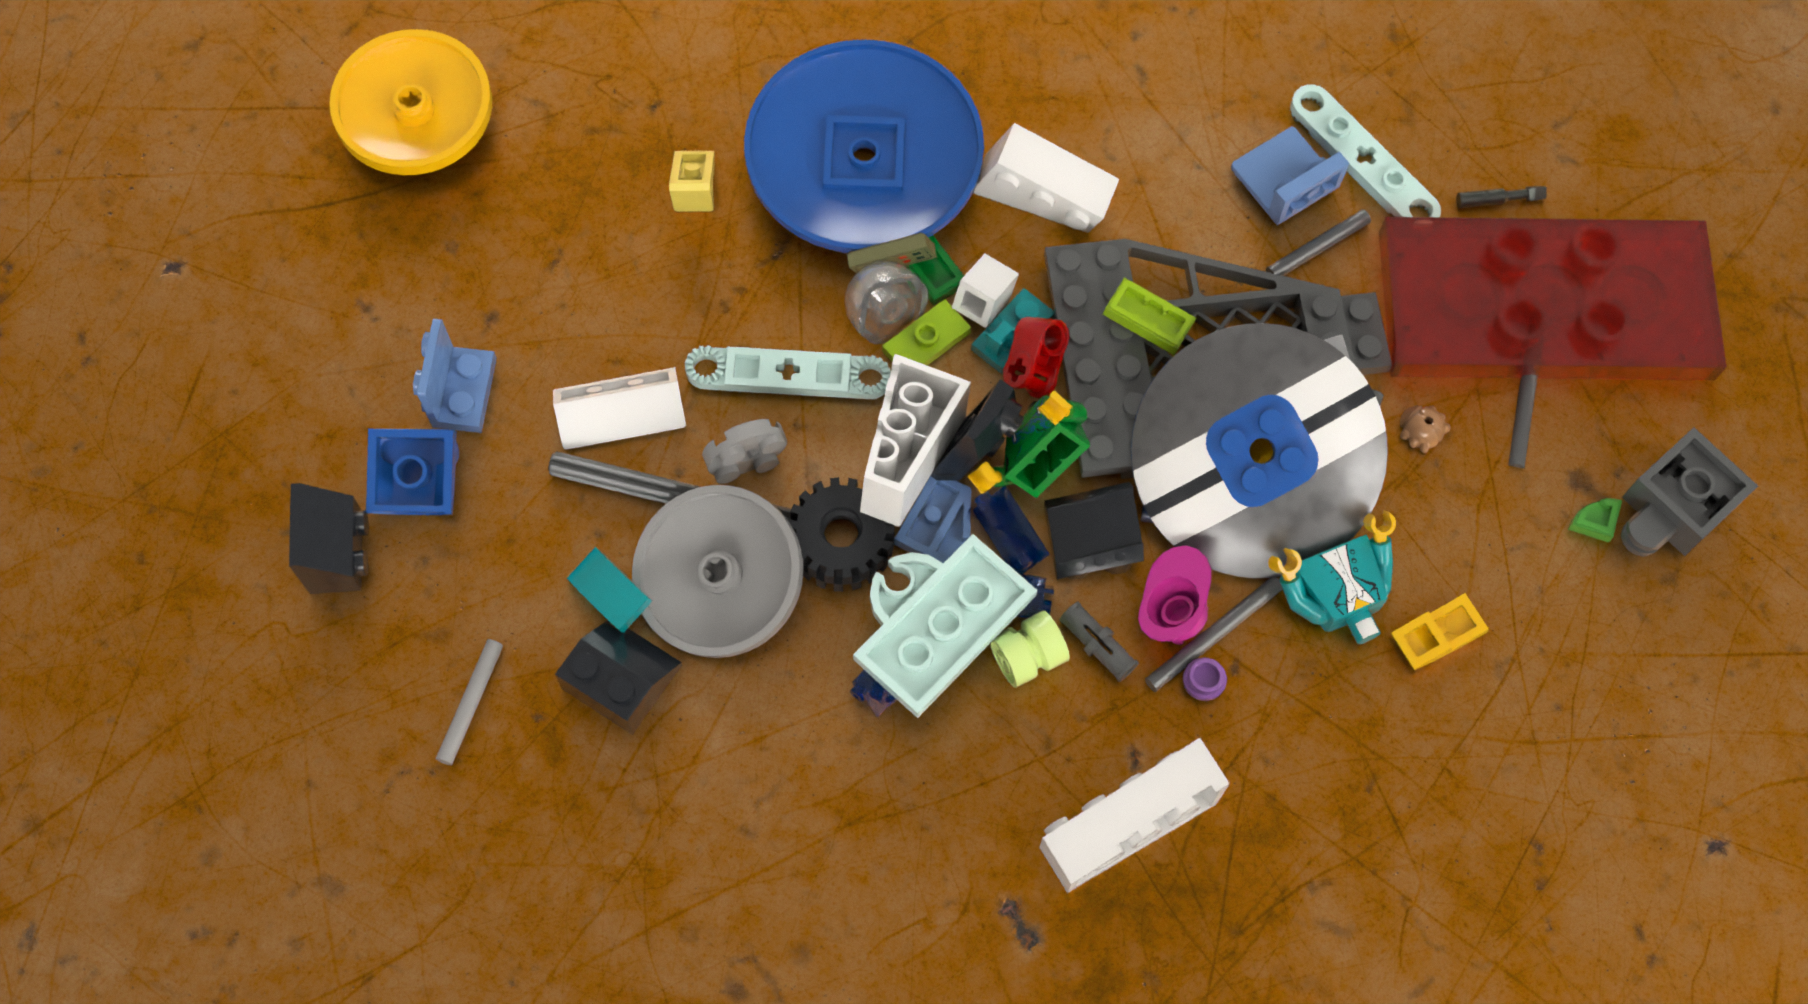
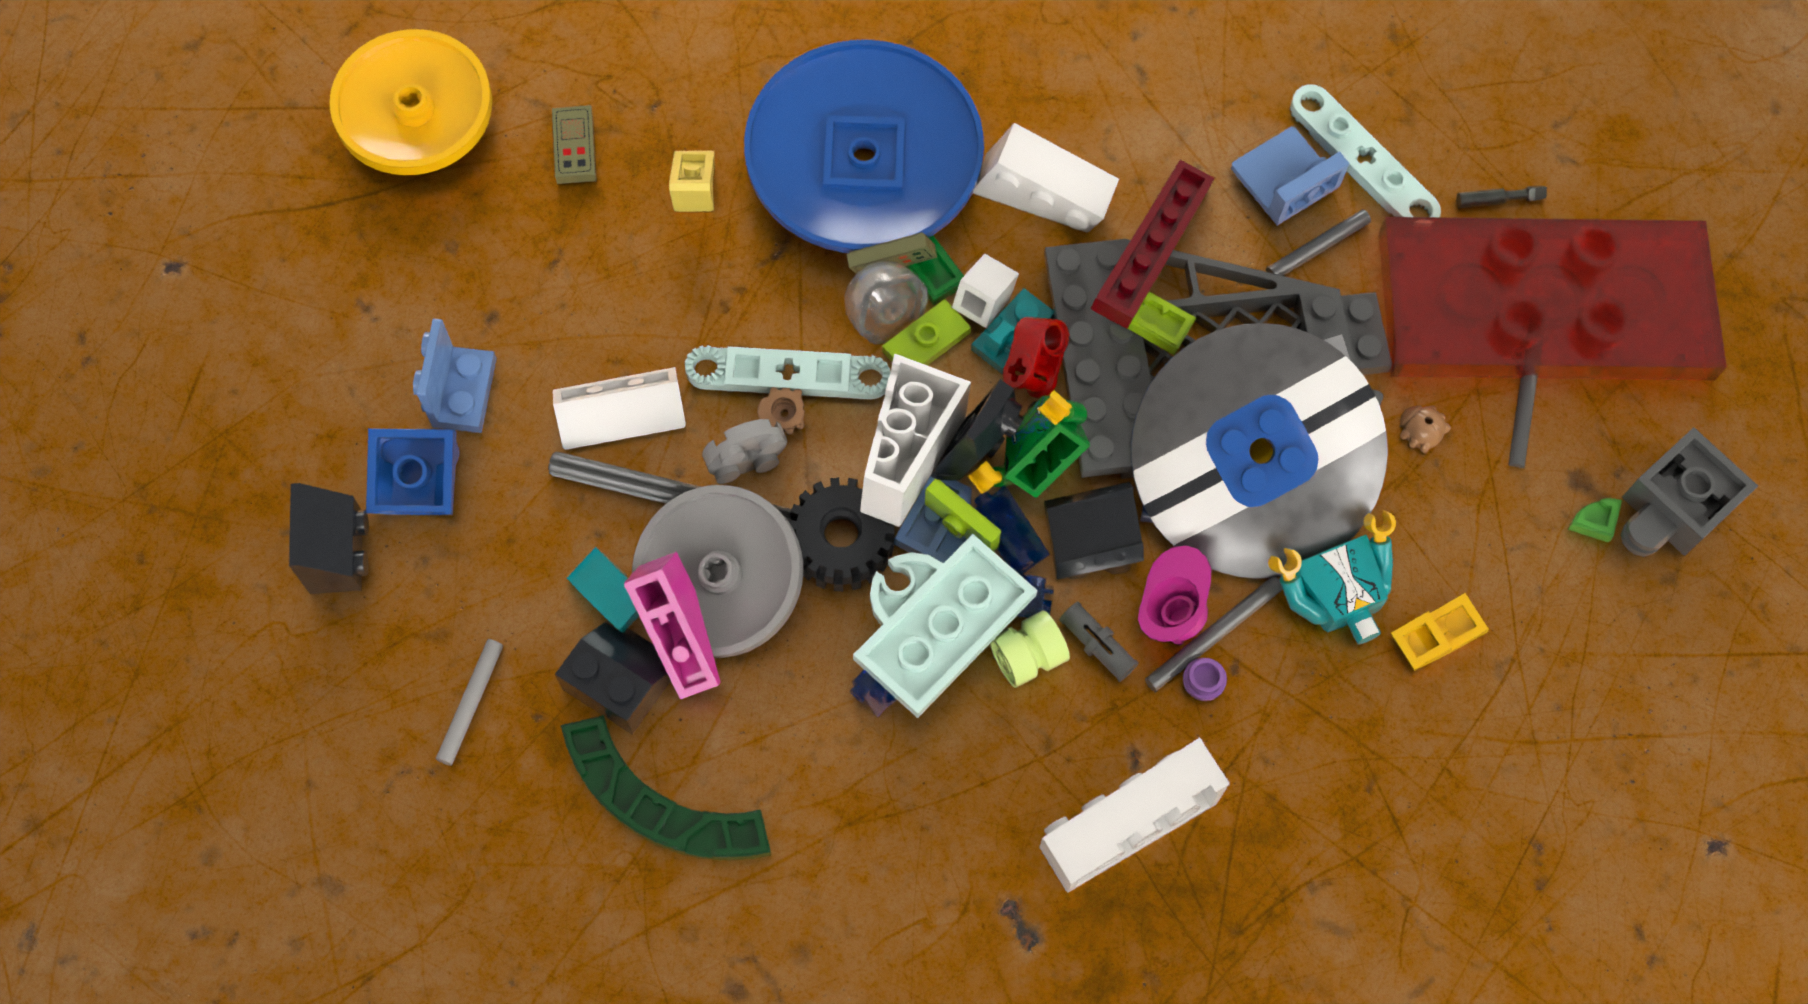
(574, 144): none -> olive tile
(653, 815): none -> dark green tile
(674, 623): none -> dark pink slope
(783, 401): none -> medium nougat animal
(960, 516): none -> lime plate
(1152, 244): none -> dark red plate

